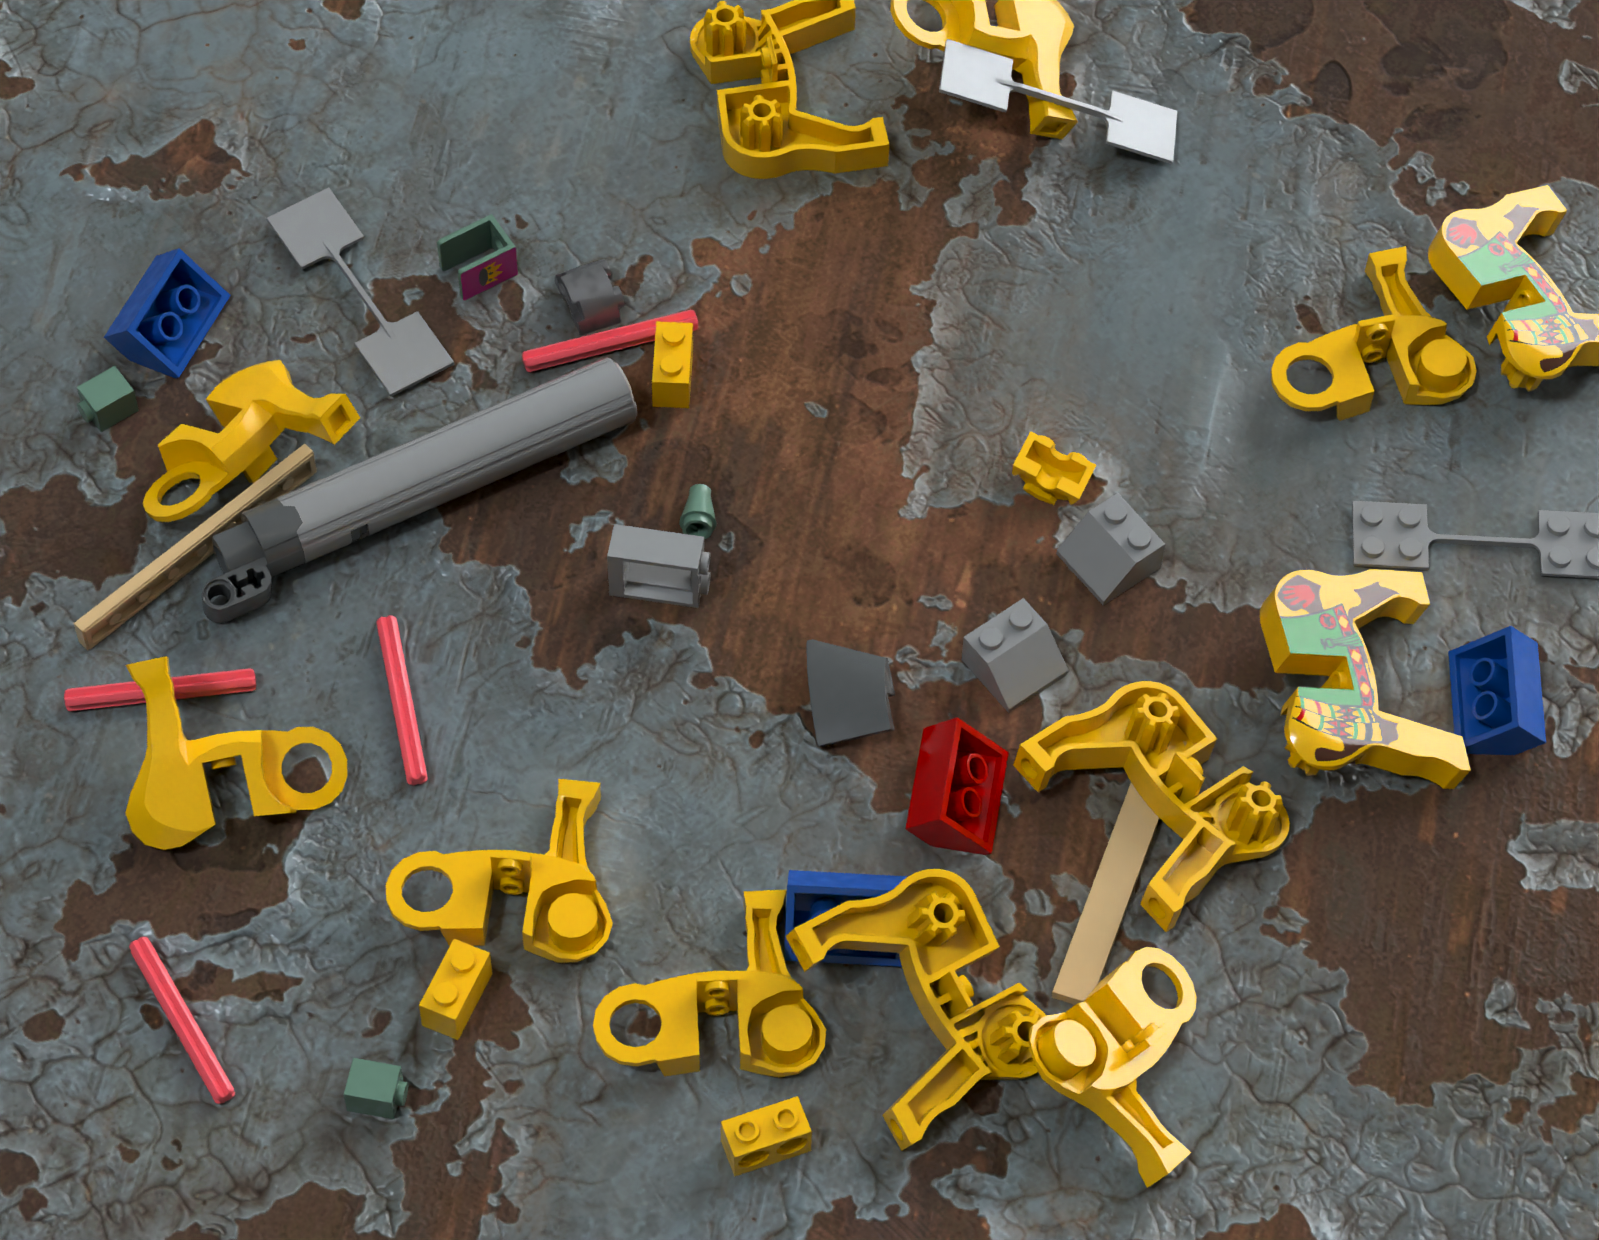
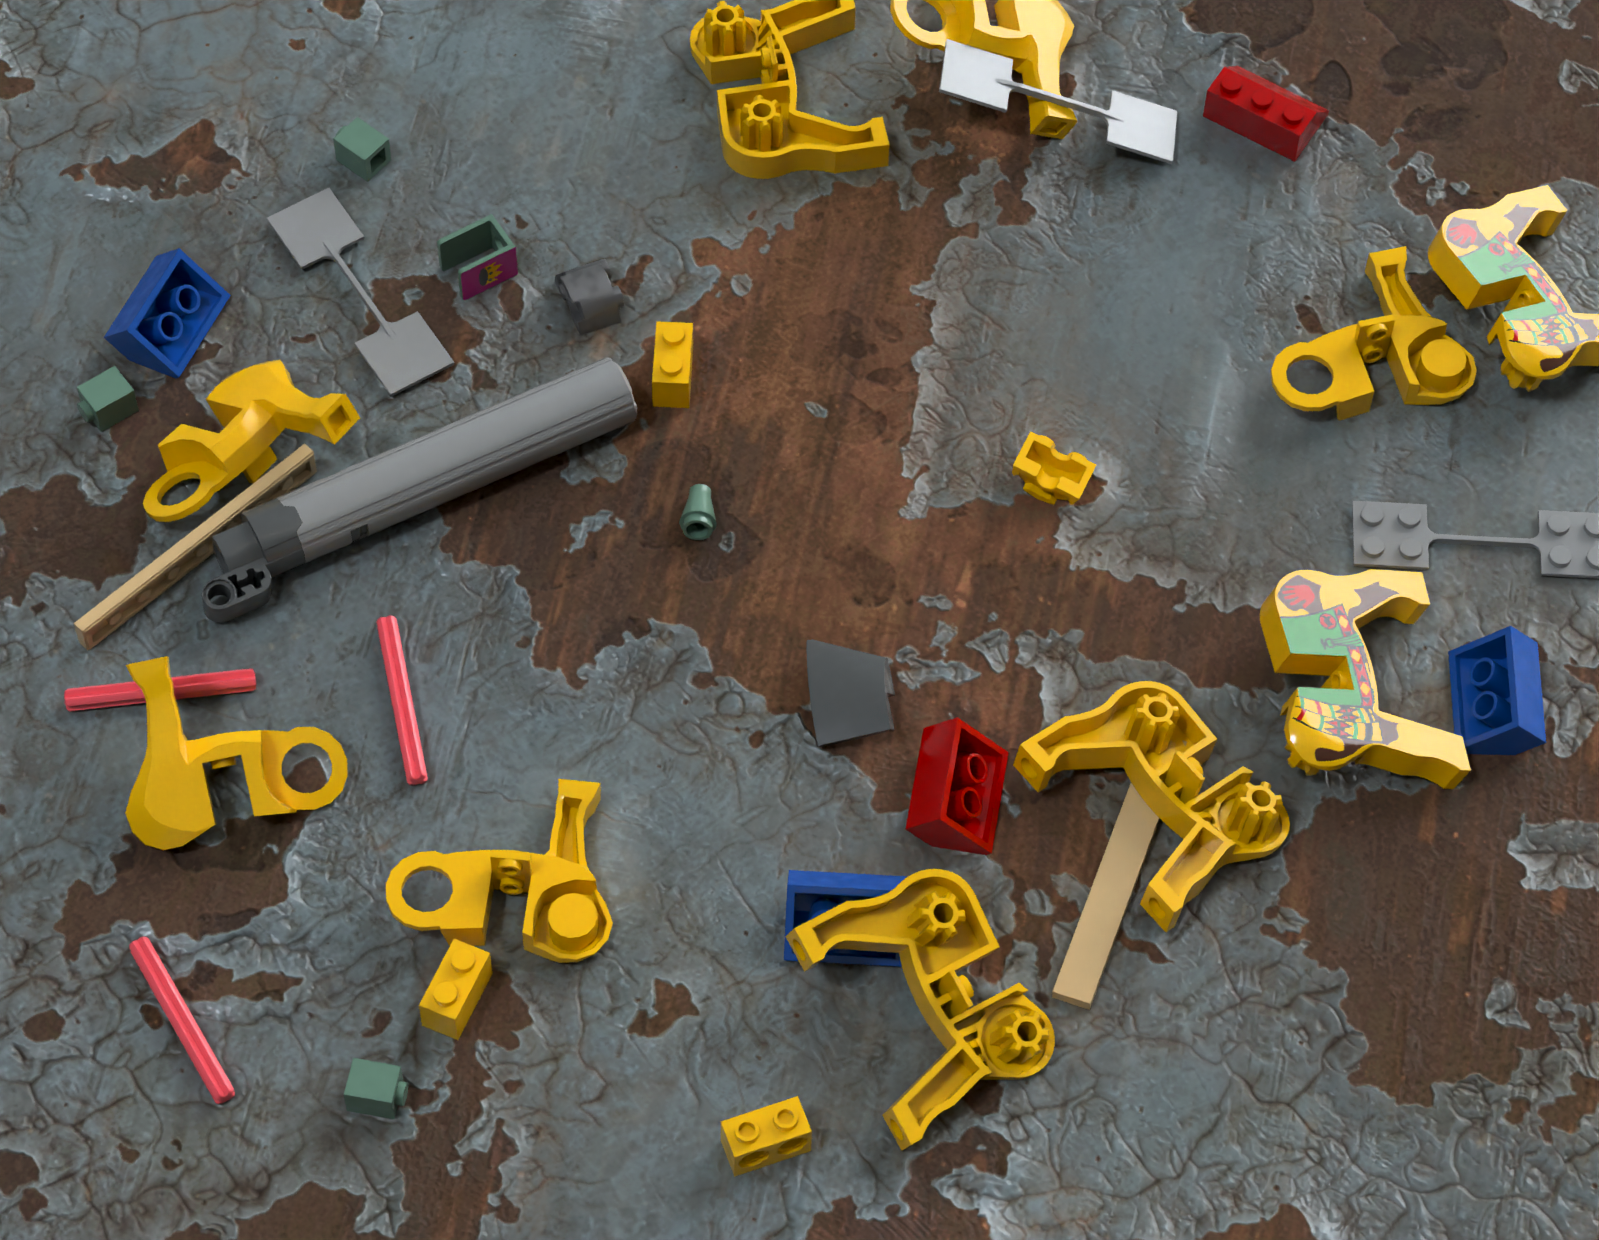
(362, 149): none -> sand green brick
(600, 342): coral axle -> none
(658, 566): light grey window -> none
(775, 1023): yellow animal -> none
(1014, 655): light grey slope -> none
(1110, 1041): yellow animal -> none
(1112, 549): light grey slope -> none
(1263, 111): none -> red slope

